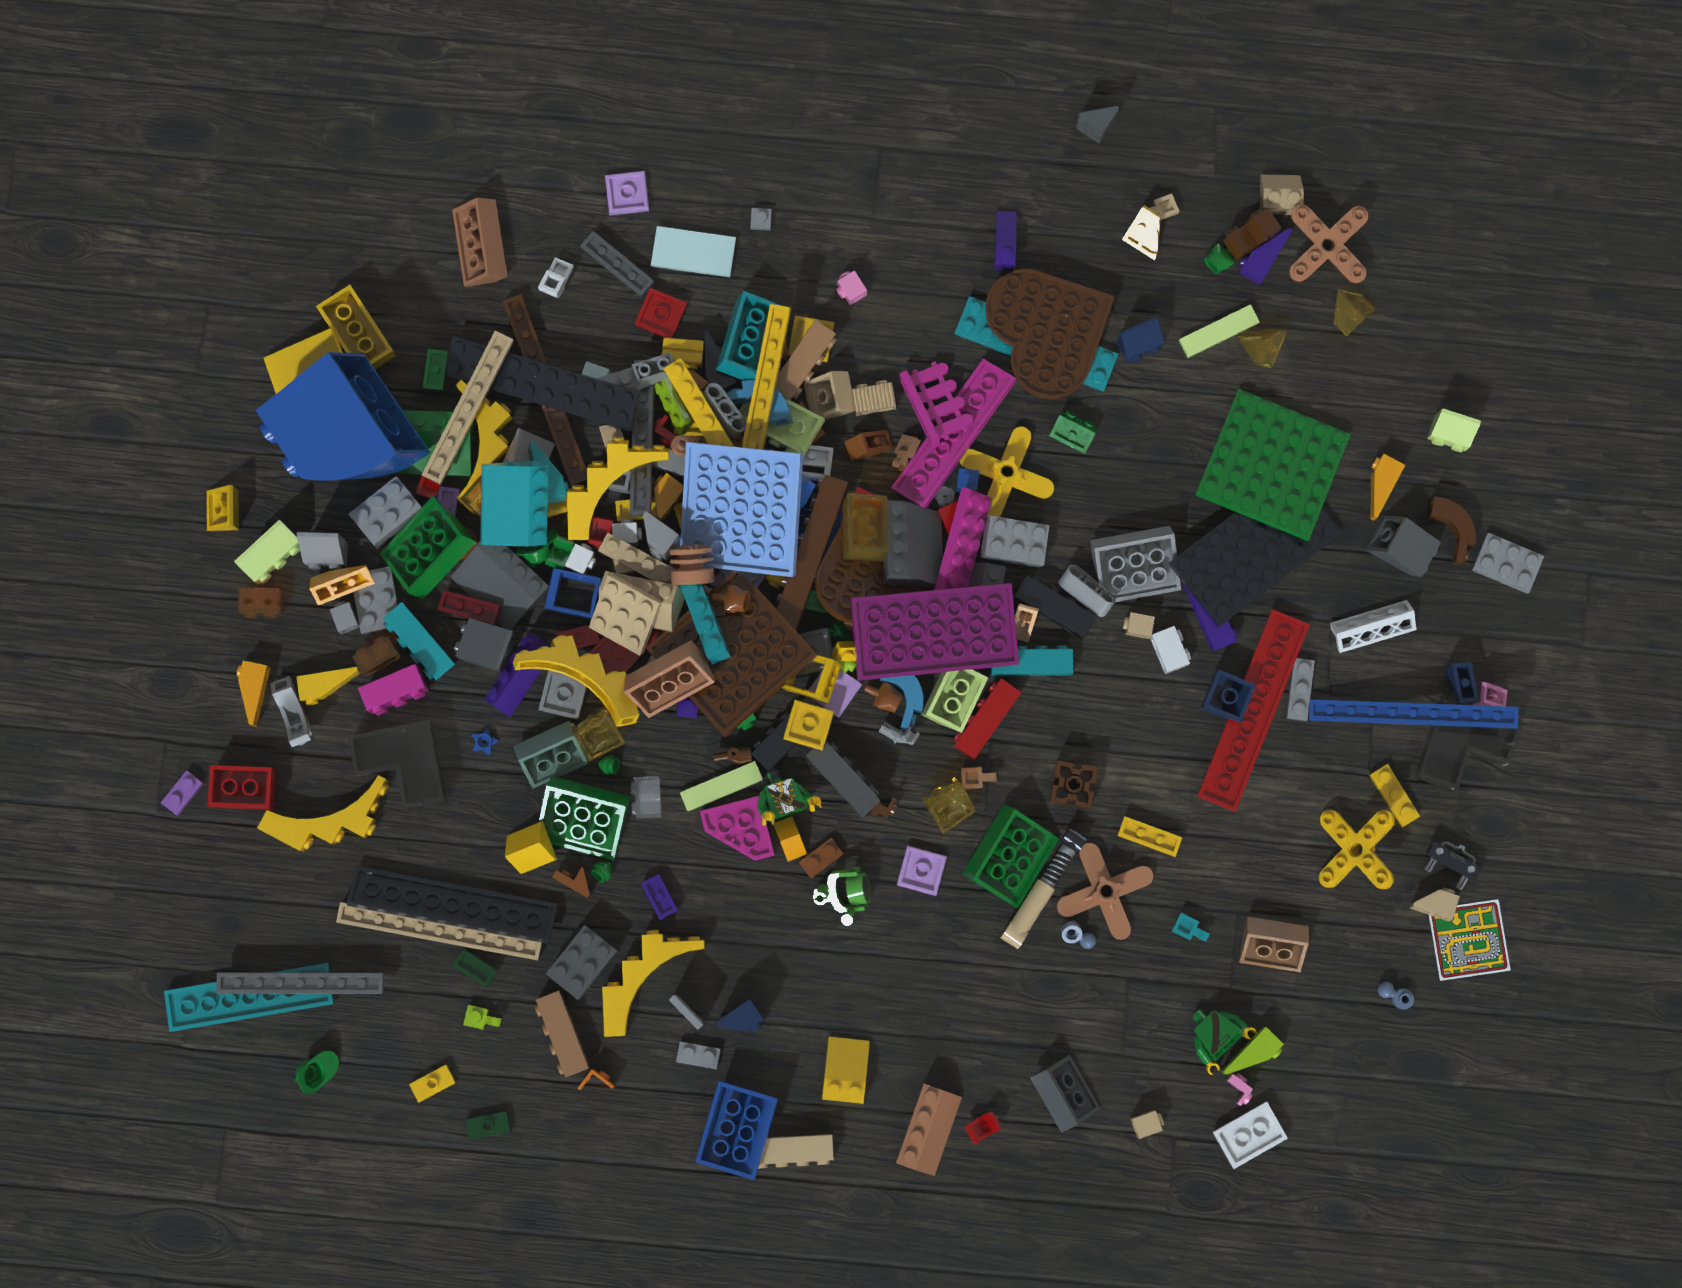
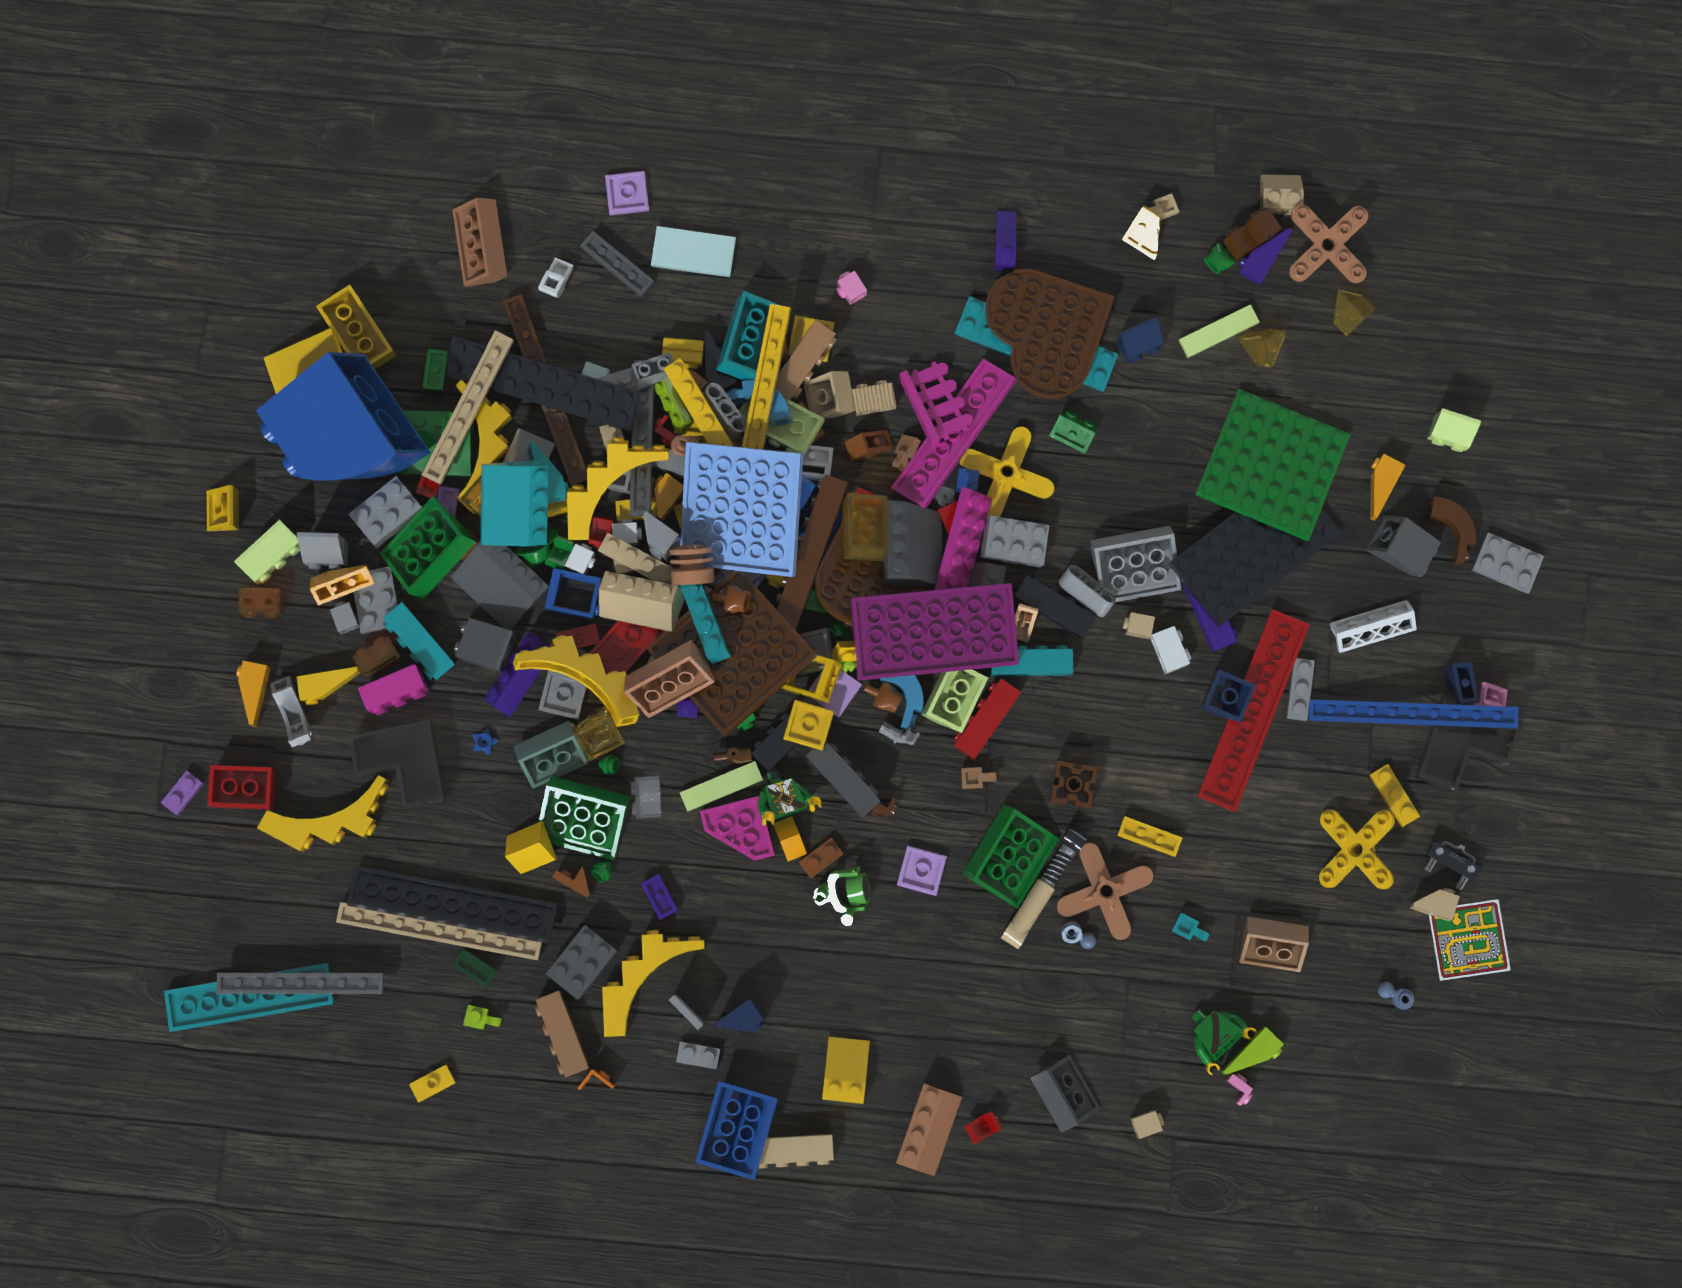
(315, 1072): green piece -> none
(469, 607): dark red plate -> none
(488, 1125): dark green plate -> none
(625, 614): tan plate -> none
(660, 314): red plate -> none
(761, 219): light grey plate -> none
(949, 805): clear yellow brick -> none
(1096, 122): dark grey slope -> none
(1250, 1135): white plate -> none

